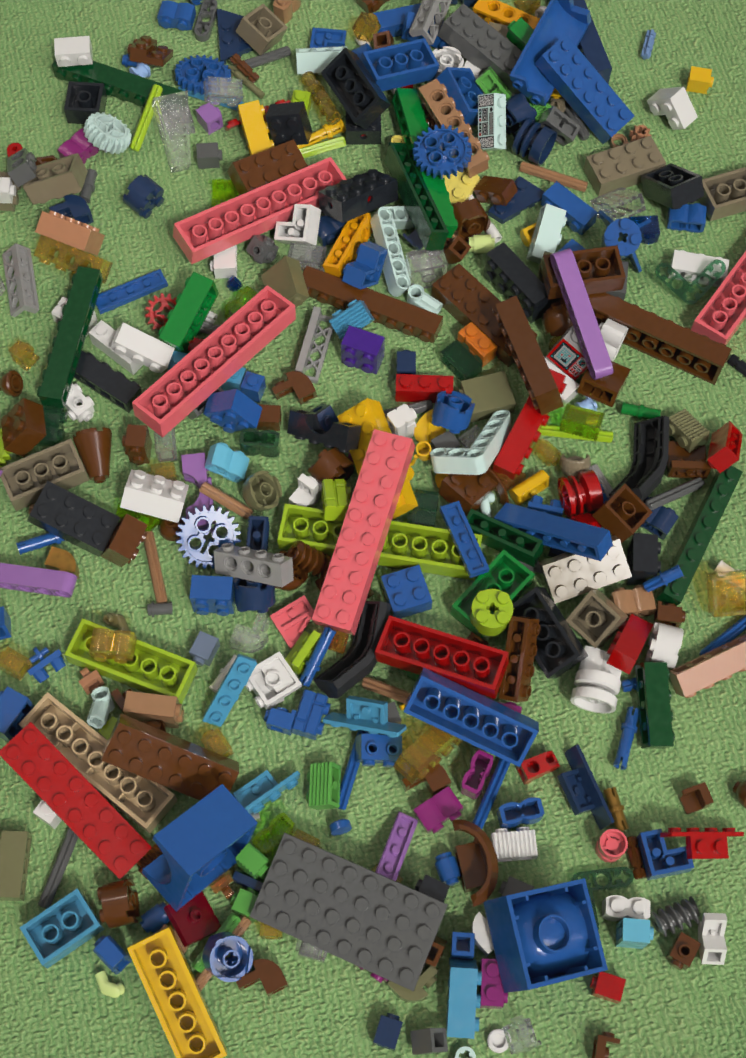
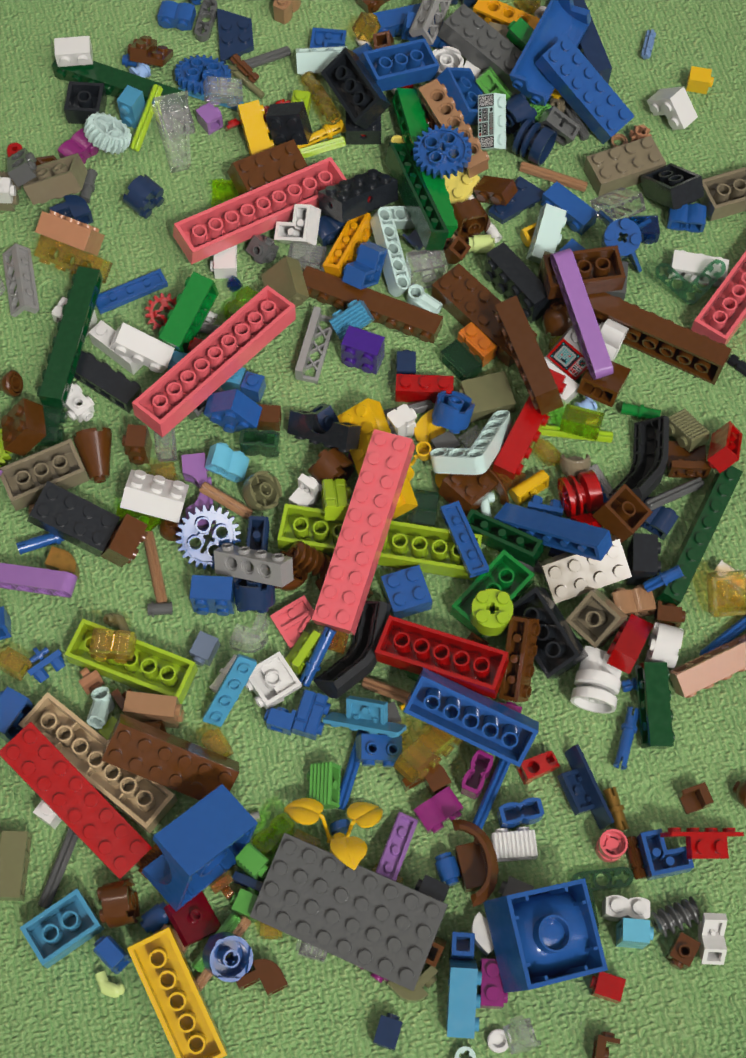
(23, 355): clear yellow brick -> none
(131, 106): none -> dark azure brick
(208, 155): dark grey brick -> none
(261, 29): dark tan brick -> none
(263, 789): dark azure bracket -> none
(296, 383): reddish brown brick -> none
(345, 848): none -> yellow plant
(429, 1041): dark grey brick -> none

